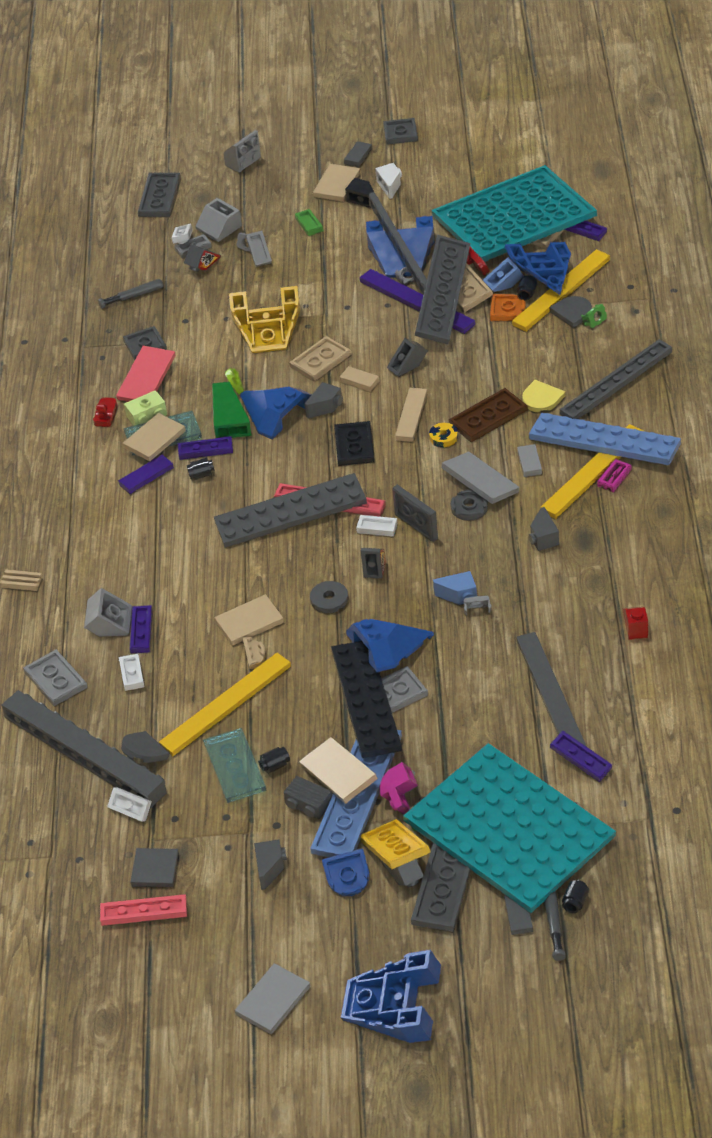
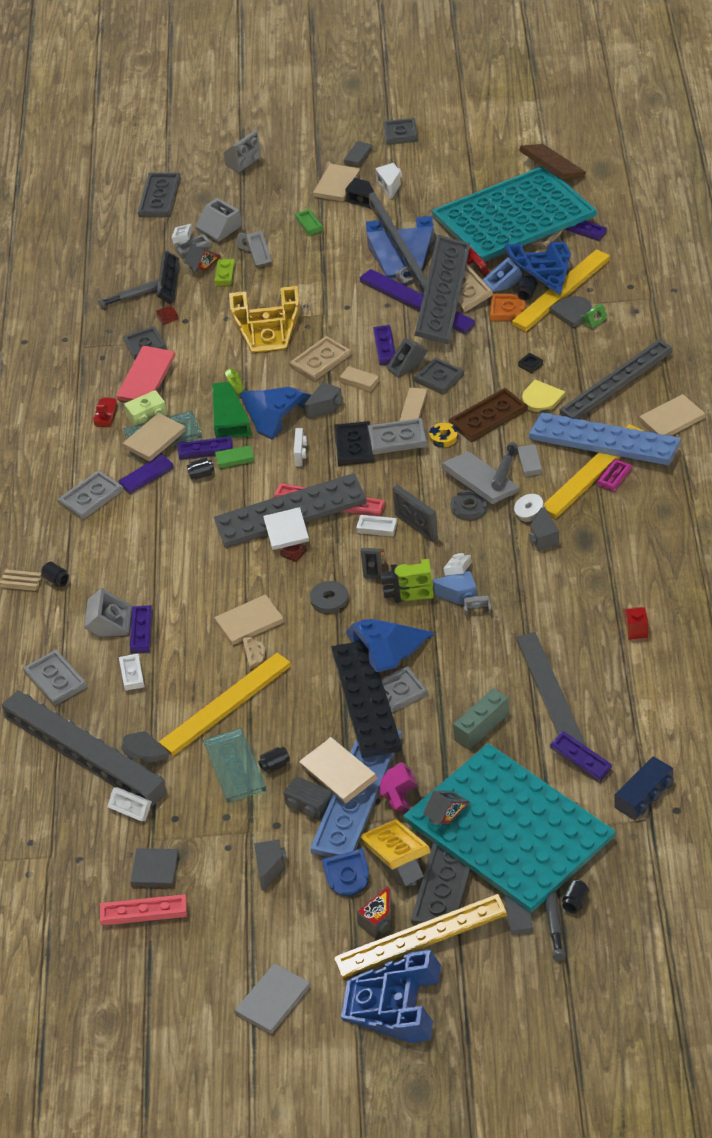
(55, 574): none -> black brick
(90, 495): none -> light grey tile
(167, 277): none -> black tile
(167, 314): none -> clear red tile
(224, 272): none -> lime plate
(234, 456): none -> bright green tile
(286, 528): none -> white tile
(293, 552): none -> clear red tile
(299, 450): none -> white plate
(376, 914): none -> slope
(384, 344): none -> dark purple tile
(397, 436): none -> light grey tile
(408, 582): none -> lime hips
(420, 936): none -> tile
(439, 375): none -> dark grey tile
(444, 807): none -> dark grey slope
(457, 564): none -> white plate
(481, 718): none -> sand green brick
(503, 468): none -> dark grey piece
(528, 507): none -> white piece
(530, 363): none -> black tile
(552, 161): none -> reddish brown tile
(643, 788): none -> dark blue brick
(672, 416): none -> tan tile

